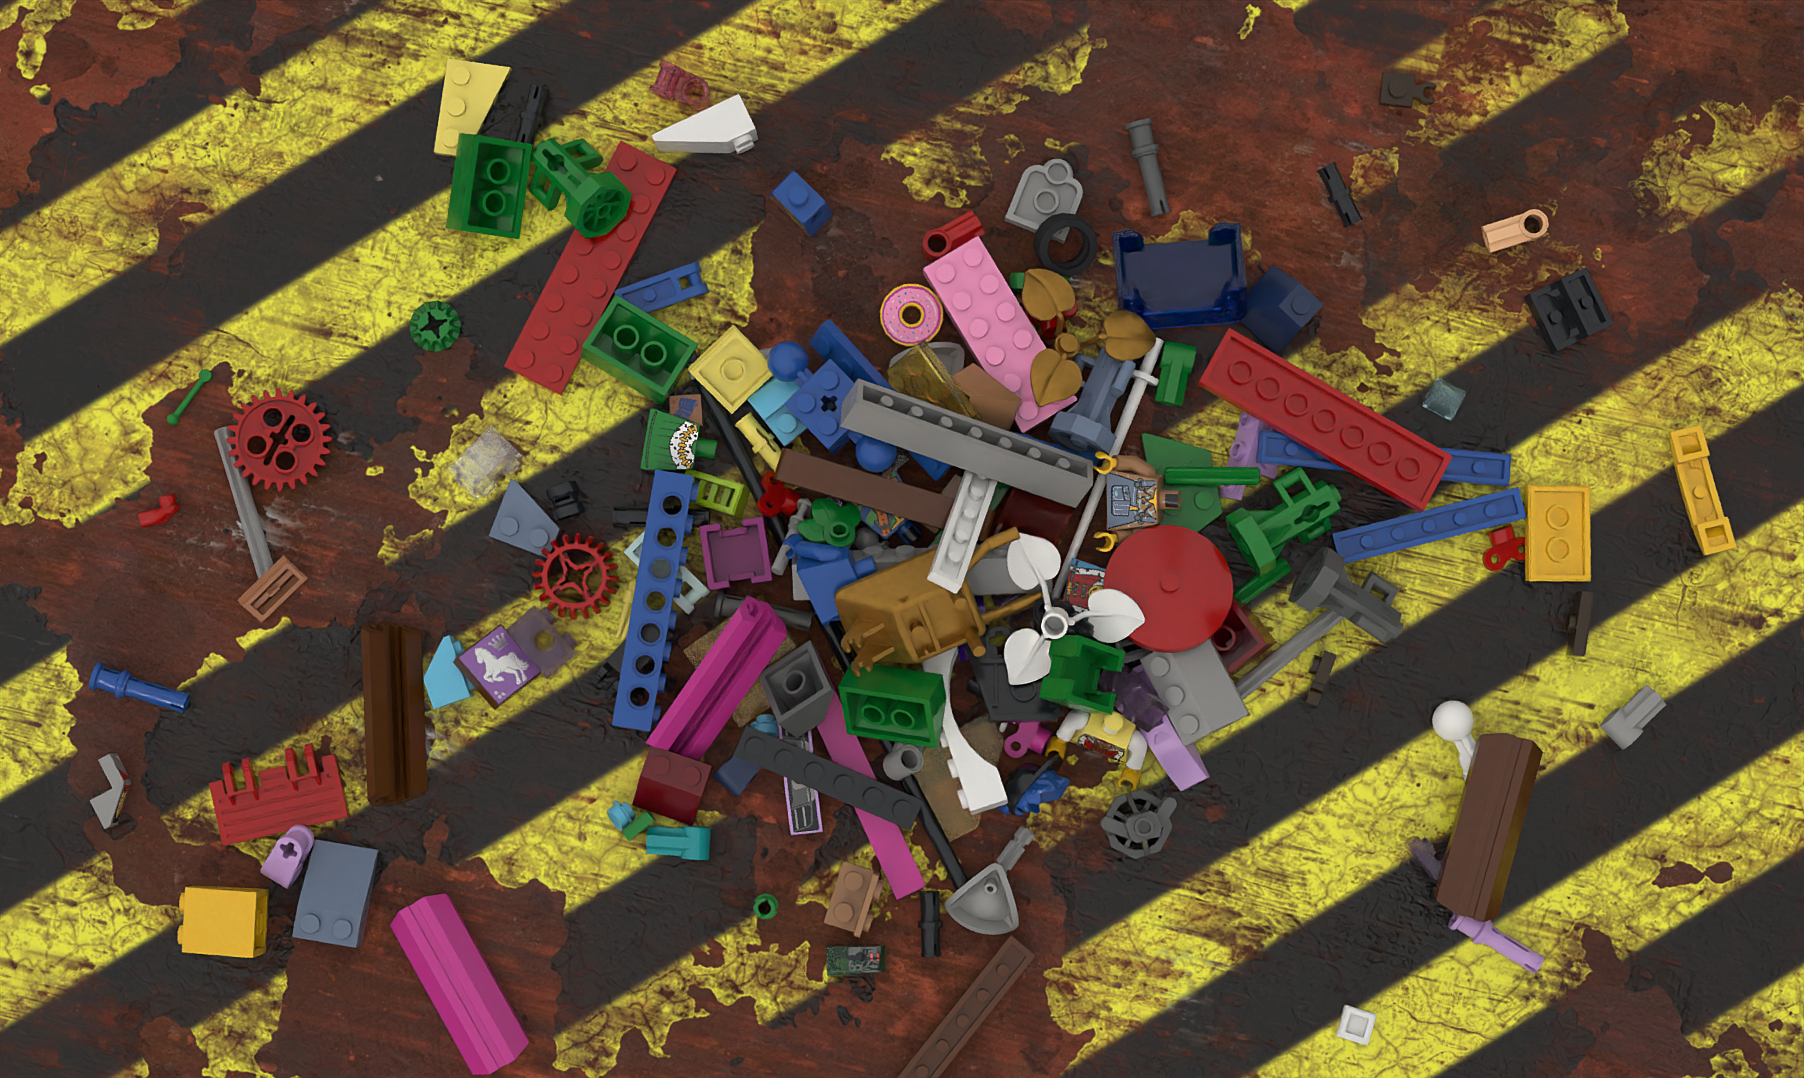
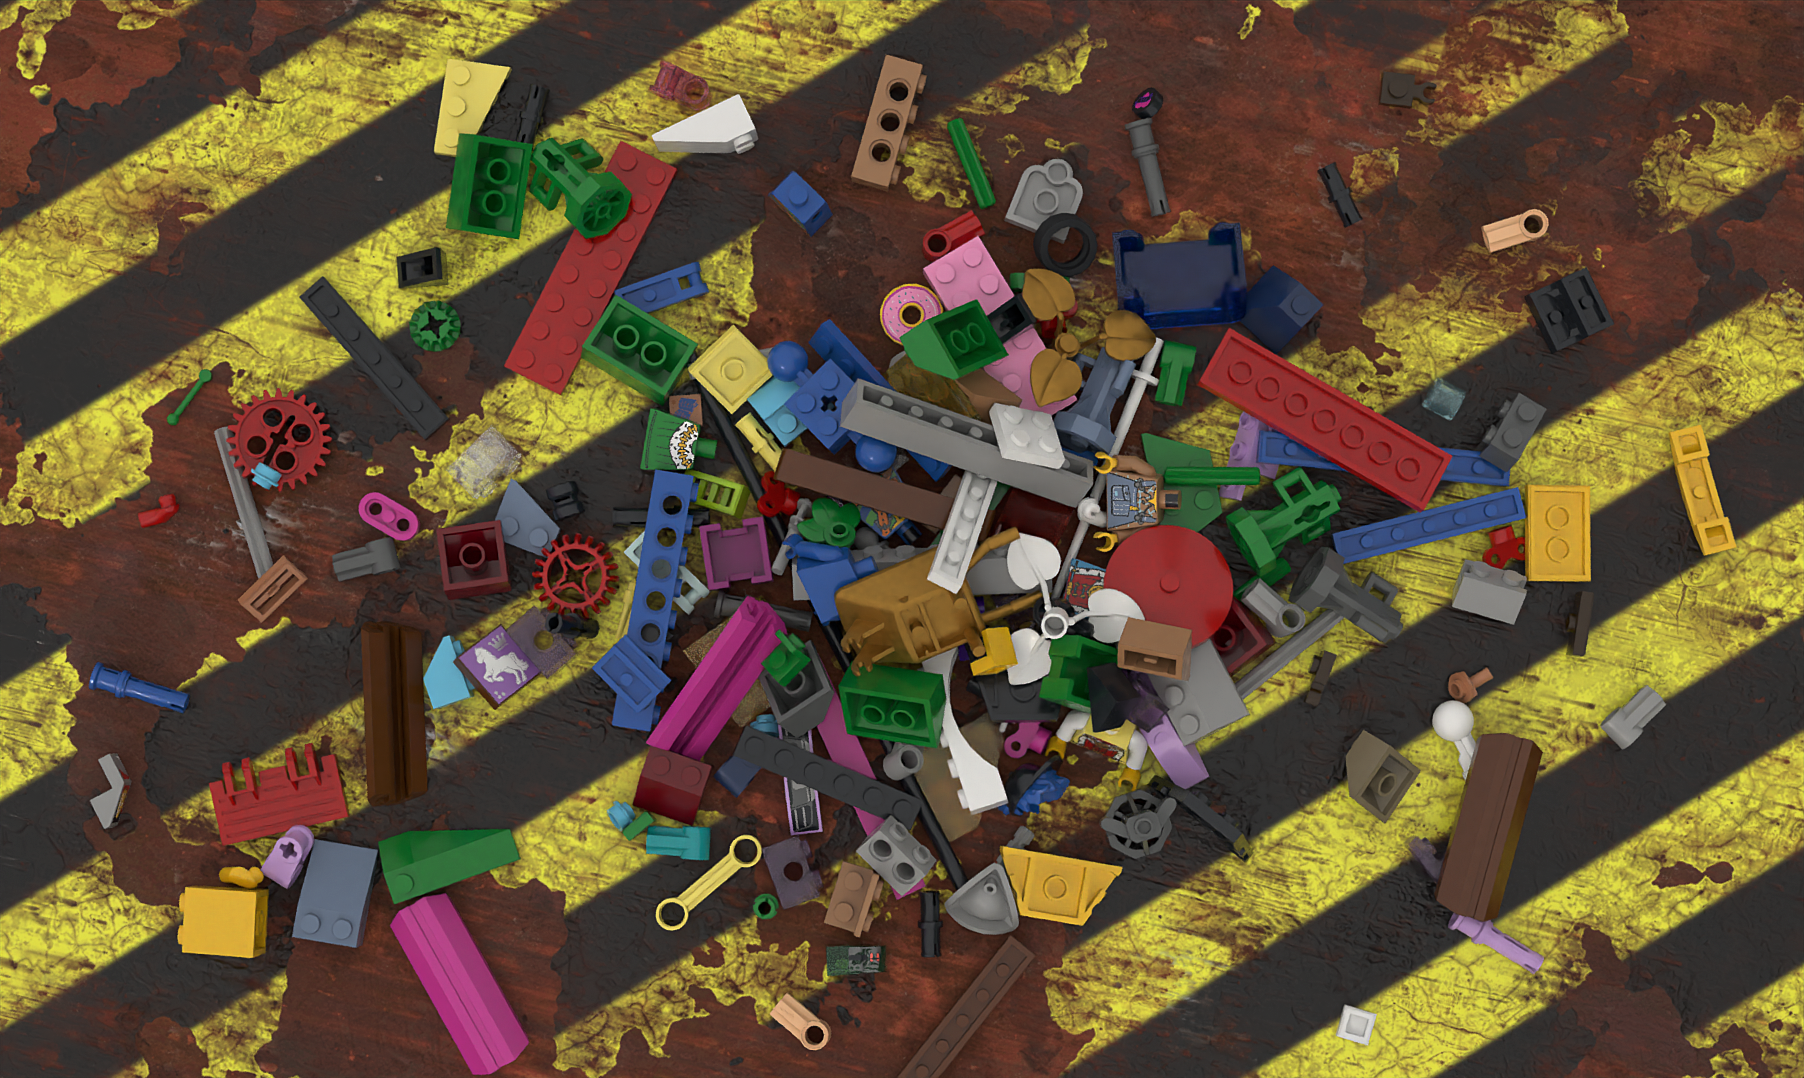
(241, 876): none -> yellow arm
(265, 476): none -> medium azure plate
(374, 358): none -> black tile
(374, 558): none -> dark grey piece
(389, 517): none -> dark pink plate
(422, 269): none -> black slope
(433, 859): none -> green wedge
(473, 560): none -> dark red slope
(572, 625): none -> black pin
(631, 674): none -> blue plate
(708, 882): none -> light yellow piece
(786, 658): none -> green bracket
(792, 891): none -> clear purple brick
(798, 1019): none -> light nougat piece
(894, 74): none -> medium nougat brick
(894, 858): none -> light grey brick
(954, 342): none -> green slope
(971, 163): none -> green axle
(998, 650): none -> yellow panel
(1012, 319): none -> black slope
(1026, 435): none -> white plate
(1056, 885): none -> yellow wing
(1090, 512): none -> white arm
(1110, 696): none -> black slope
(1147, 103): none -> black tile
(1155, 649): none -> medium nougat slope
(1199, 808): none -> black wing
(1271, 607): none -> light grey piece
(1378, 775): none -> dark tan slope
(1464, 688): none -> nougat plate
(1489, 591): none -> light grey brick
(1513, 431): none -> dark grey brick

